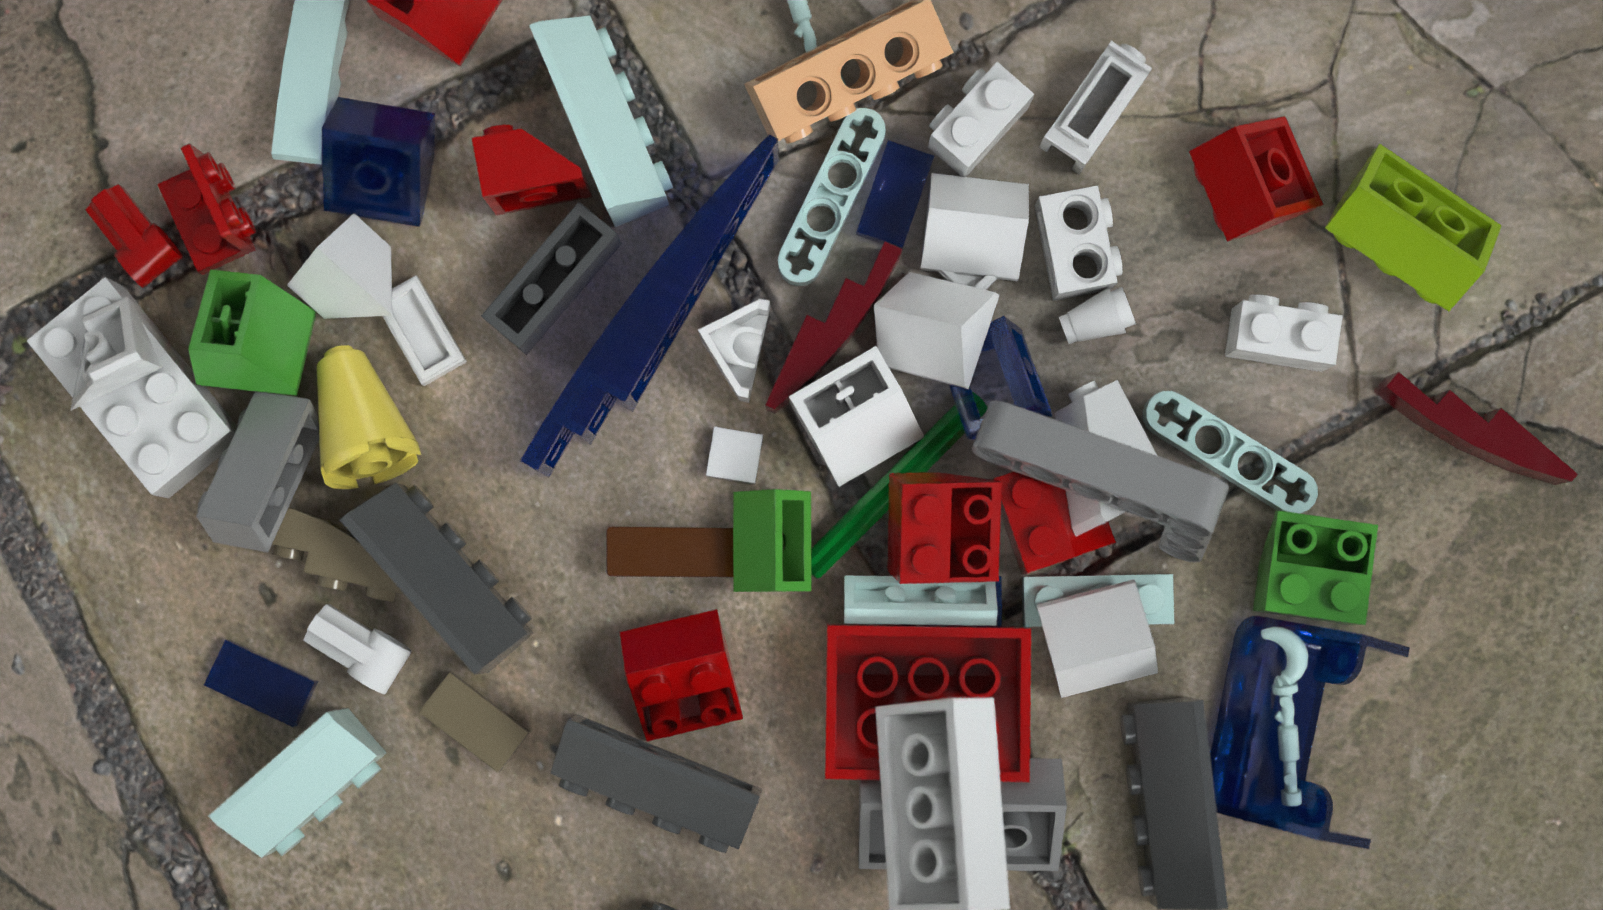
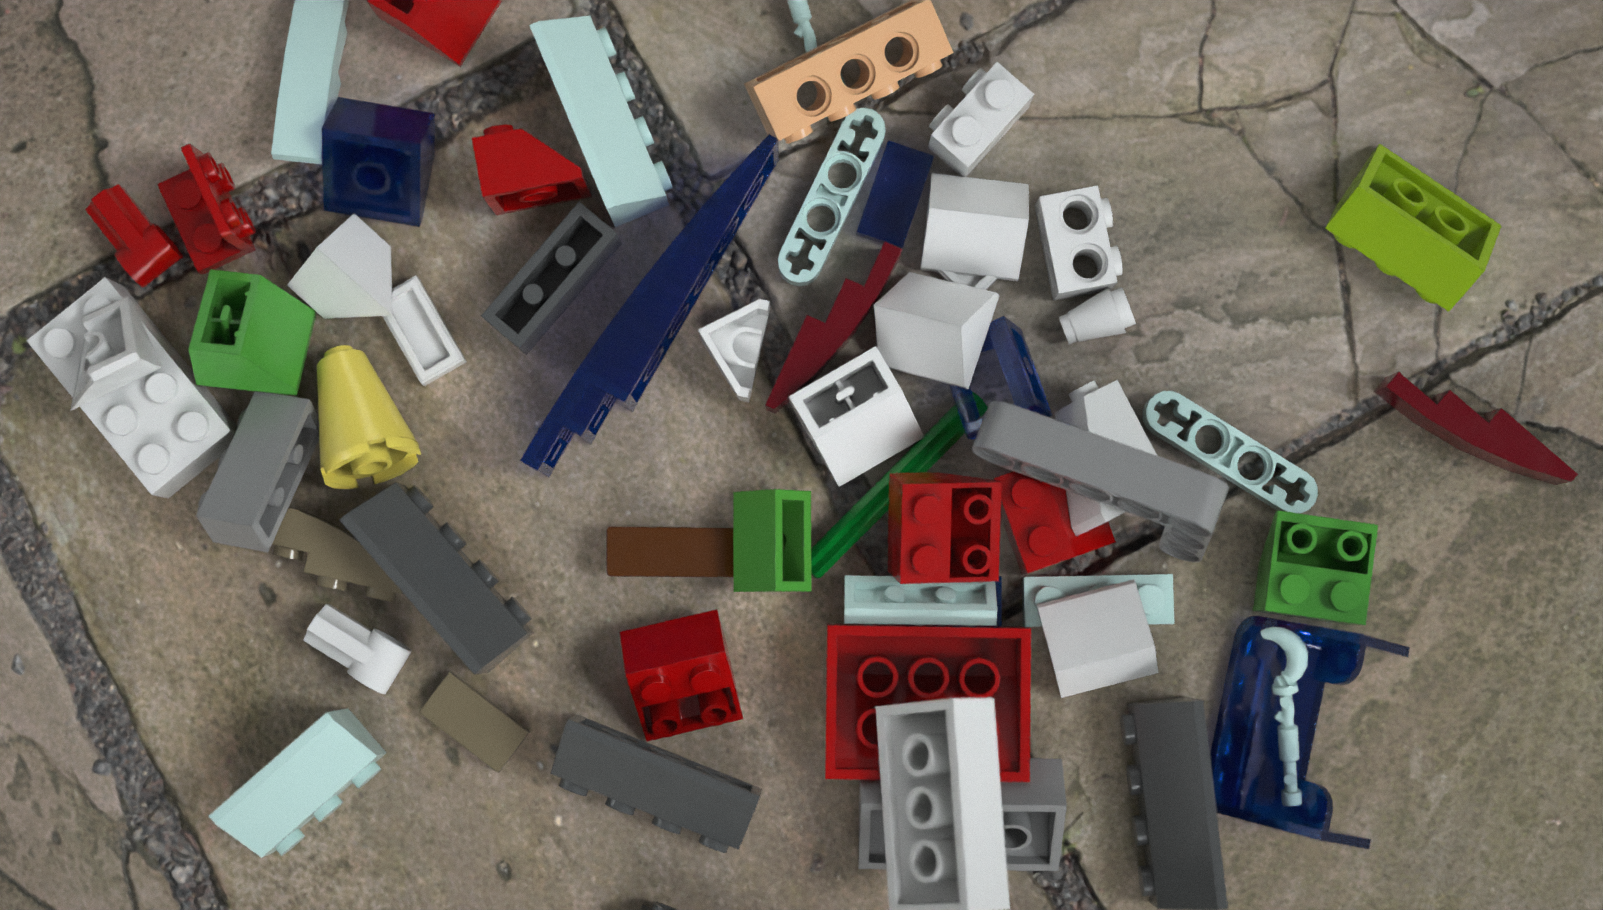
(261, 683): clear blue tile -> none
(734, 455): white tile -> none
(1097, 104): white window -> none
(1255, 177): red slope -> none
(1283, 334): white brick -> none

